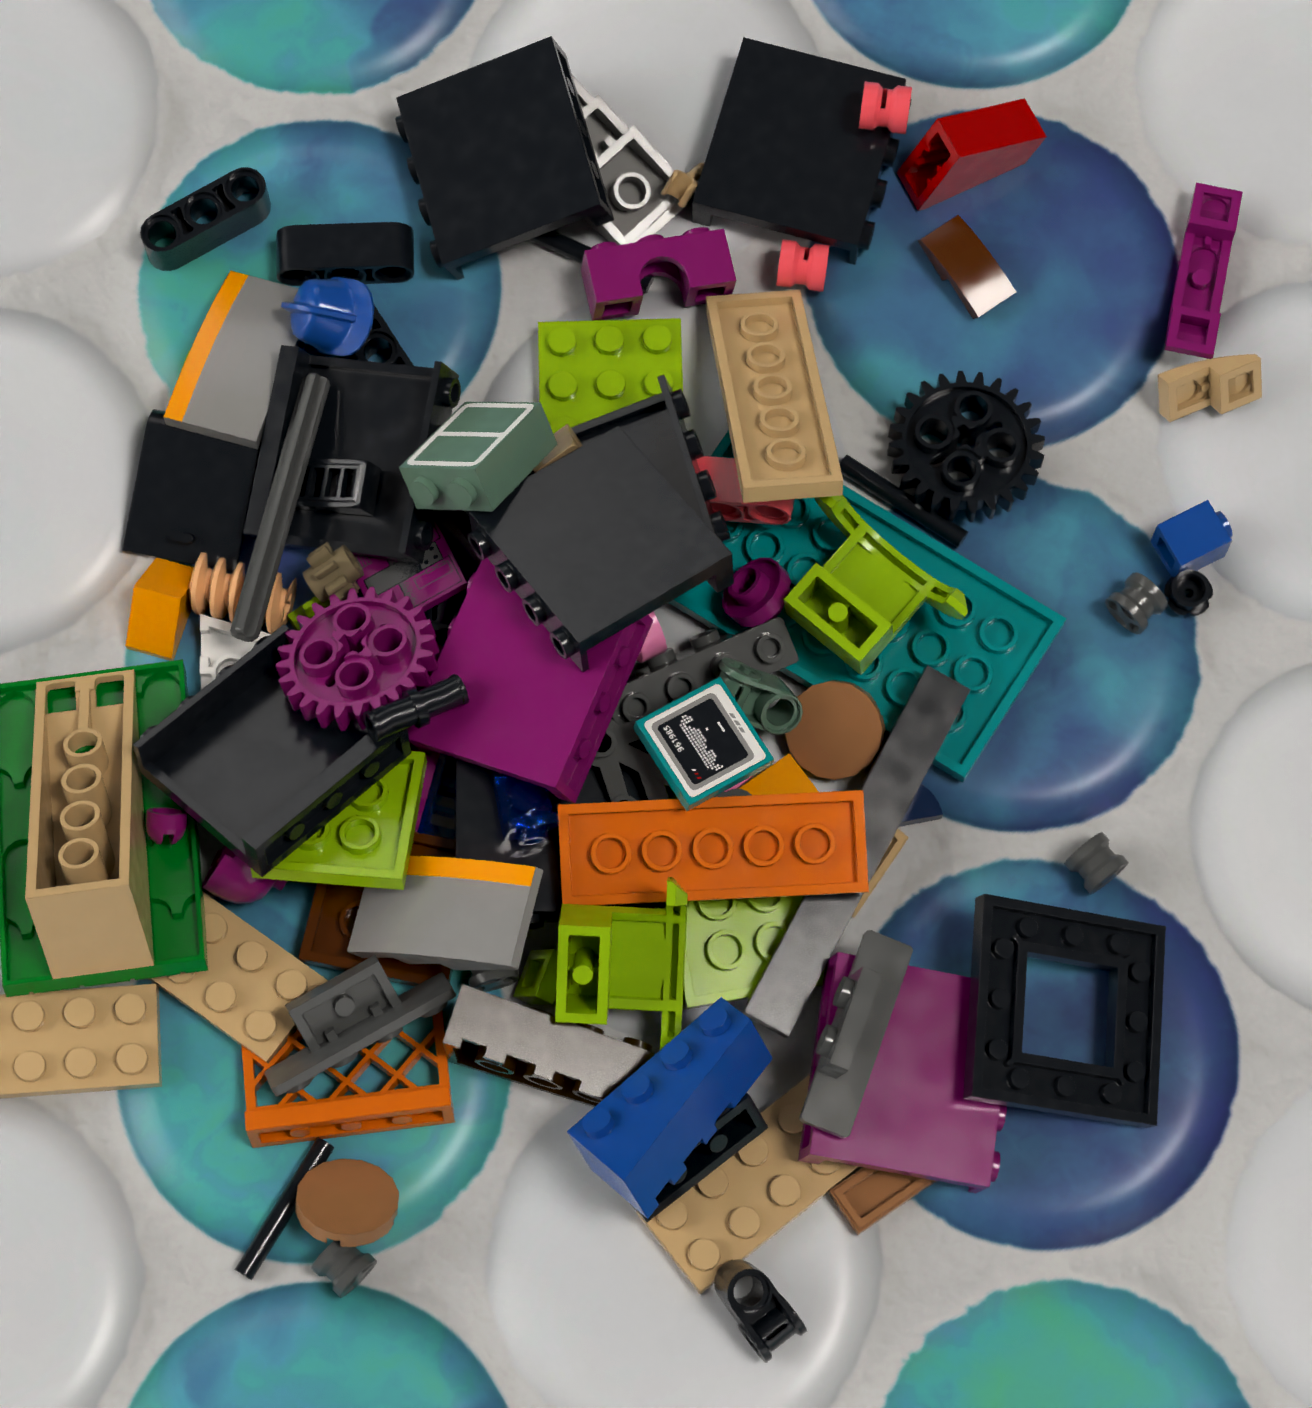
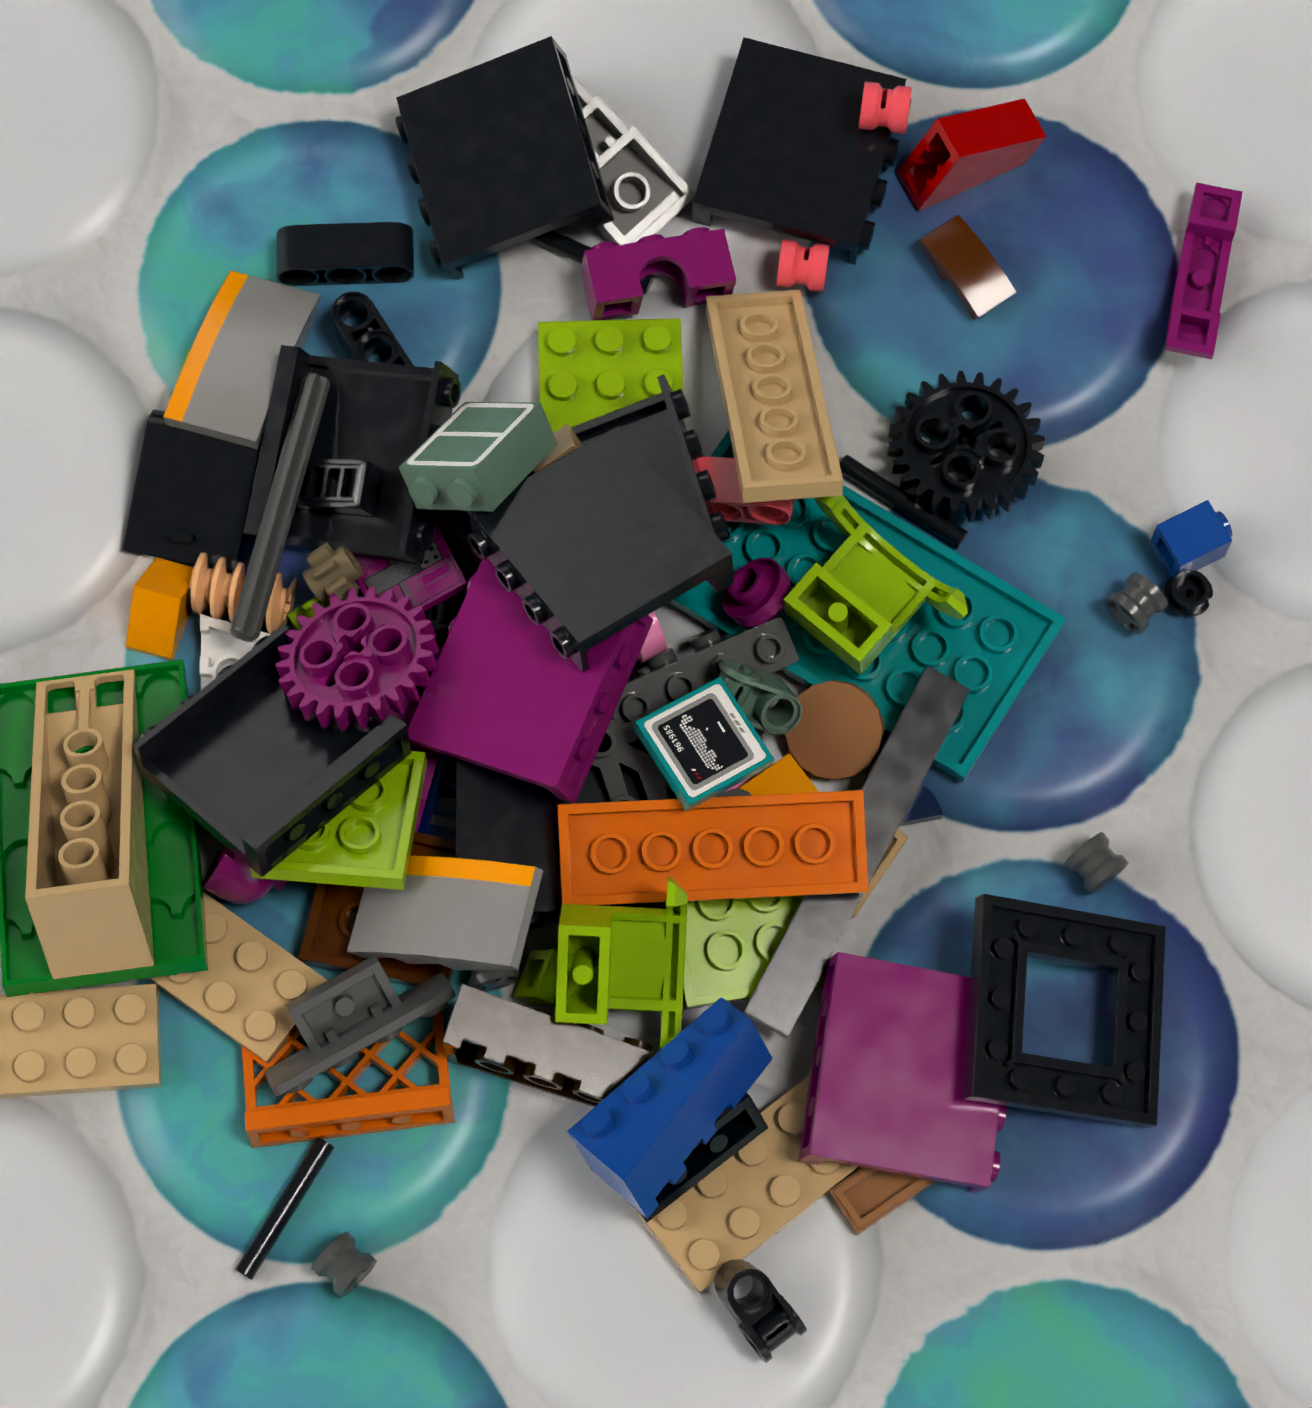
(166, 821): magenta hinge -> none
(215, 199): black beam -> none
(332, 314): blue piece -> none
(347, 1202): medium nougat tile -> none
(415, 707): black pin -> none
(524, 810): clear blue bracket -> none
(683, 184): tan hand -> none
(854, 1038): dark grey bracket -> none
(1217, 382): tan slope -> none

